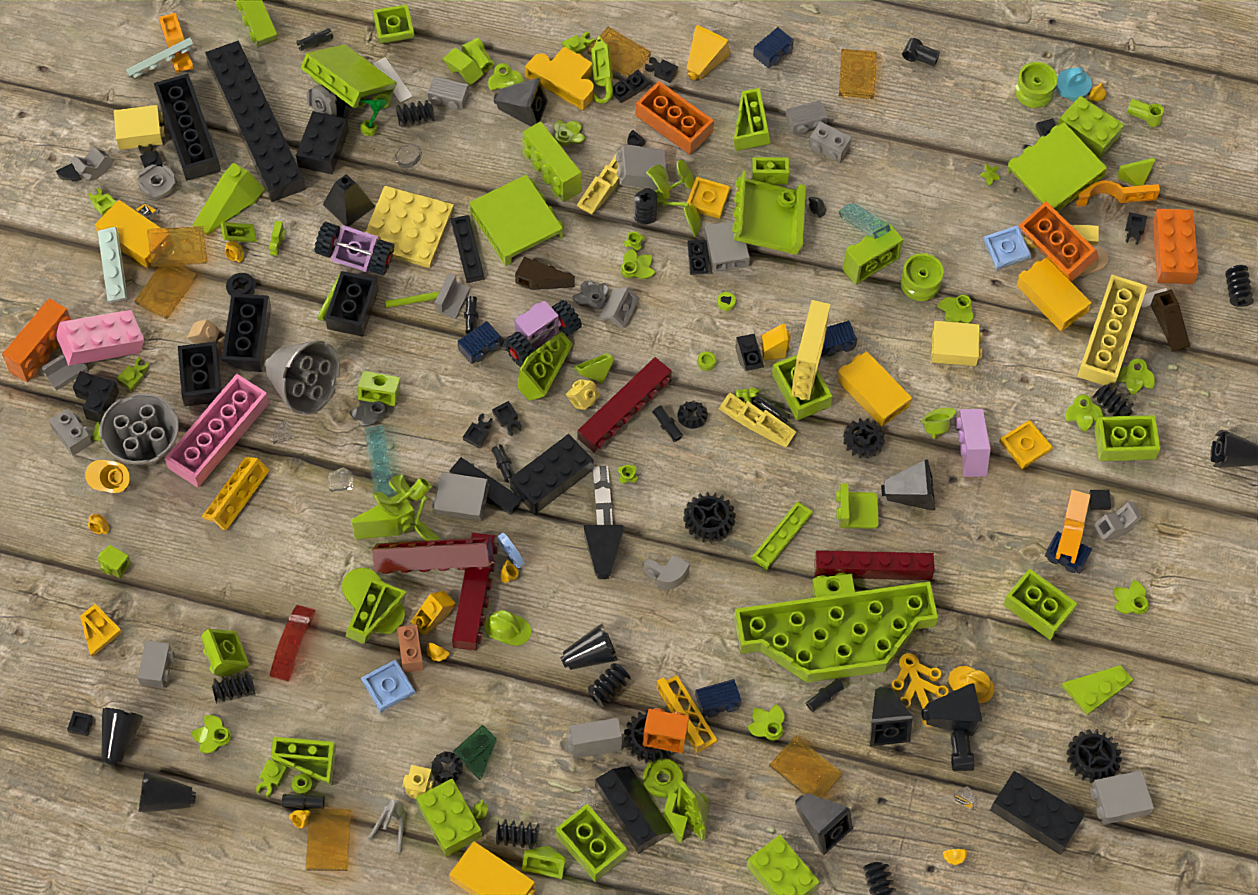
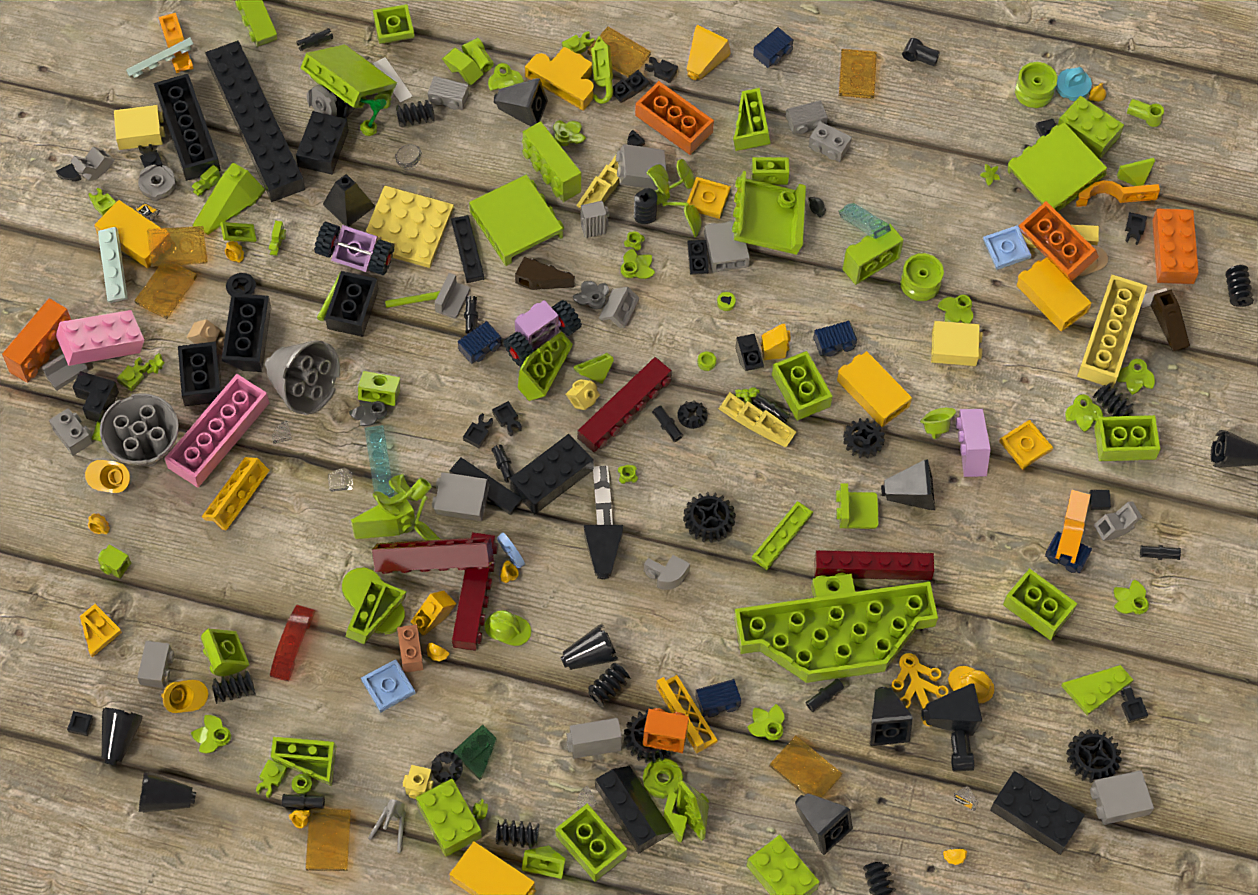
(156, 364): none -> lime plant
(184, 696): none -> yellow piece
(208, 179): none -> lime plate
(594, 219): none -> light grey brick
(810, 350): light yellow window -> none
(1133, 708): none -> black plate
(1160, 552): none -> black pin

